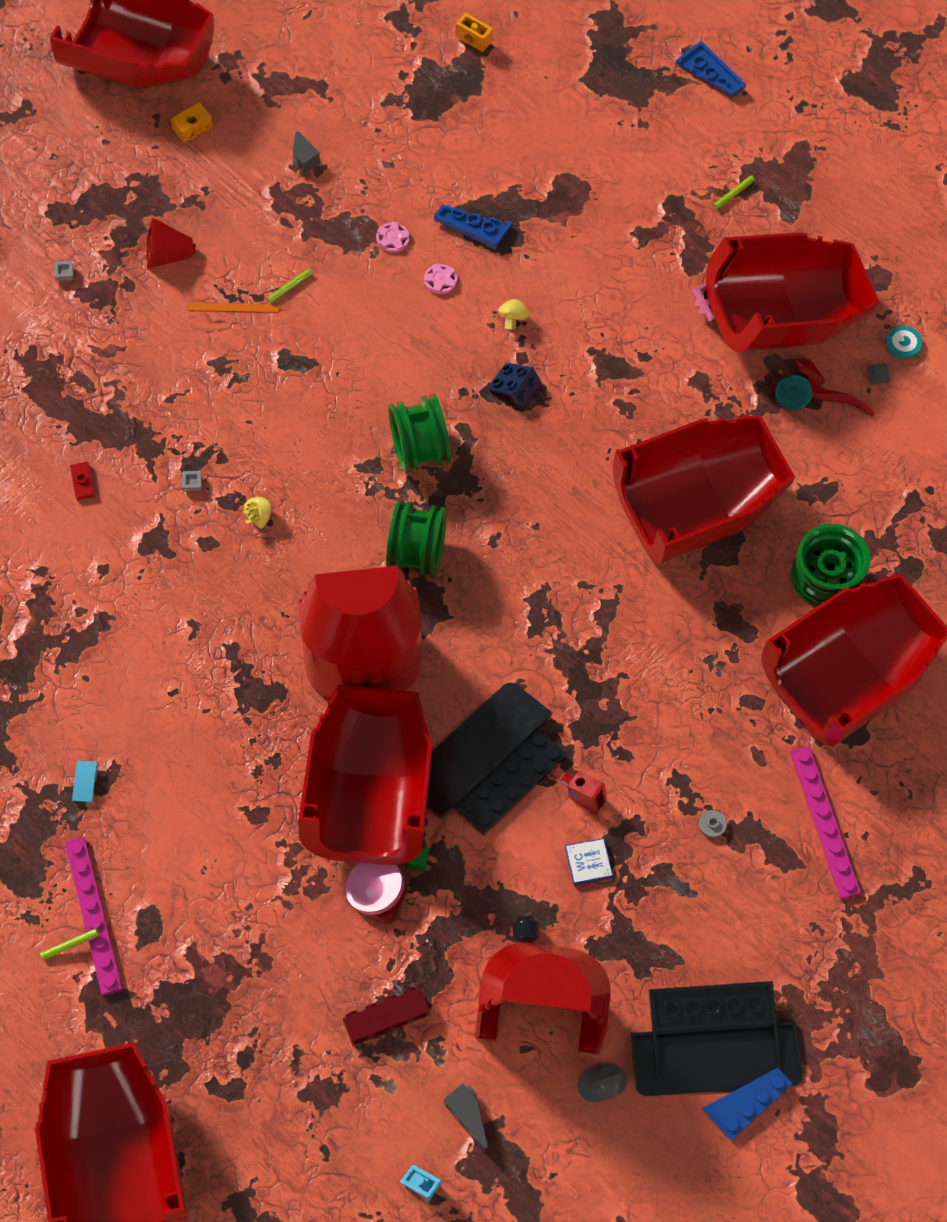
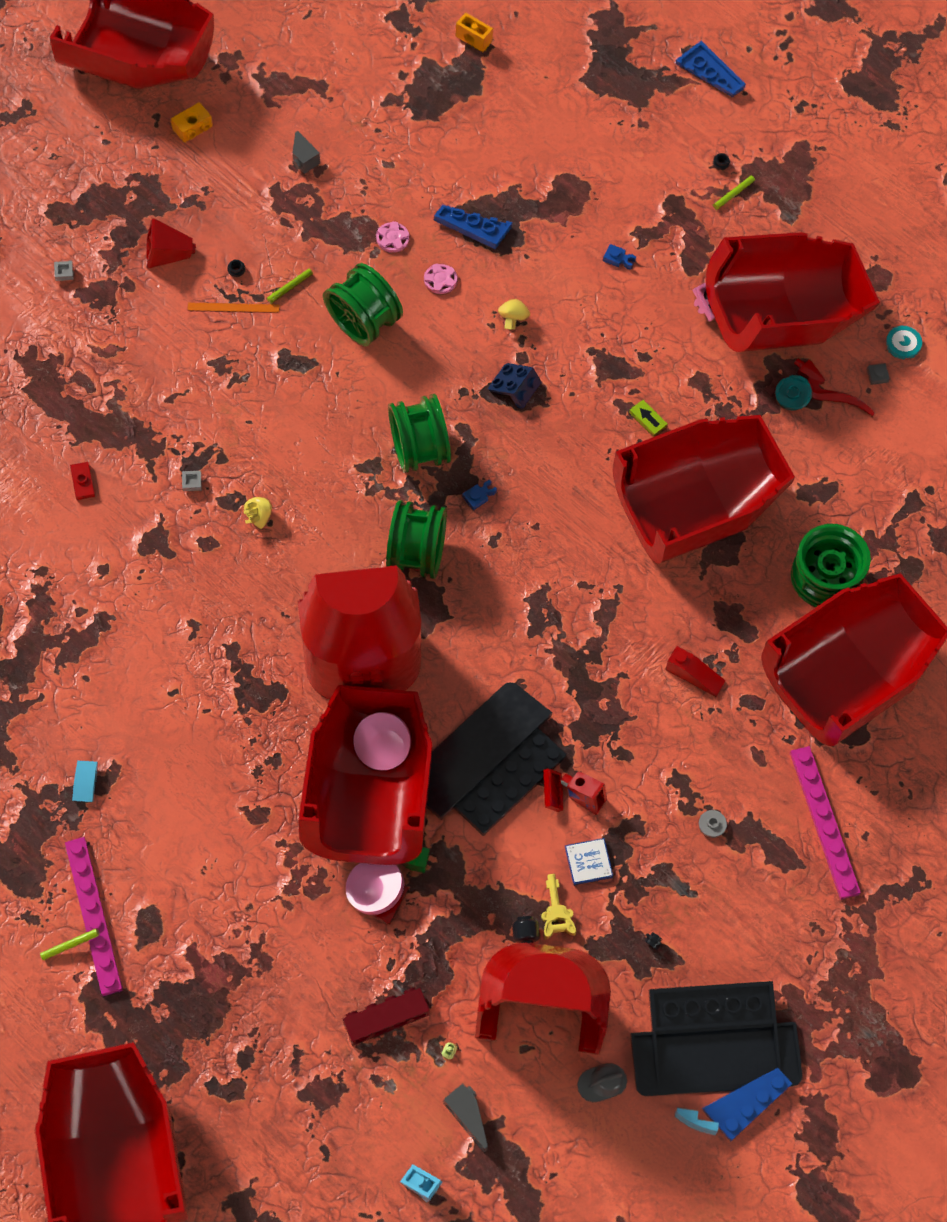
(236, 264): none -> black plate
(363, 304): none -> green wheel
(382, 741): none -> bright pink piece
(449, 1050): none -> yellowish green rock
(478, 496): none -> blue plate
(553, 790): none -> red plate
(556, 912): none -> light yellow piece
(616, 256): none -> blue plate
(648, 418): none -> lime tile
(653, 940): none -> black plate
(690, 1118): none -> medium azure slope
(694, 671): none -> red slope
(721, 157): none -> black plate

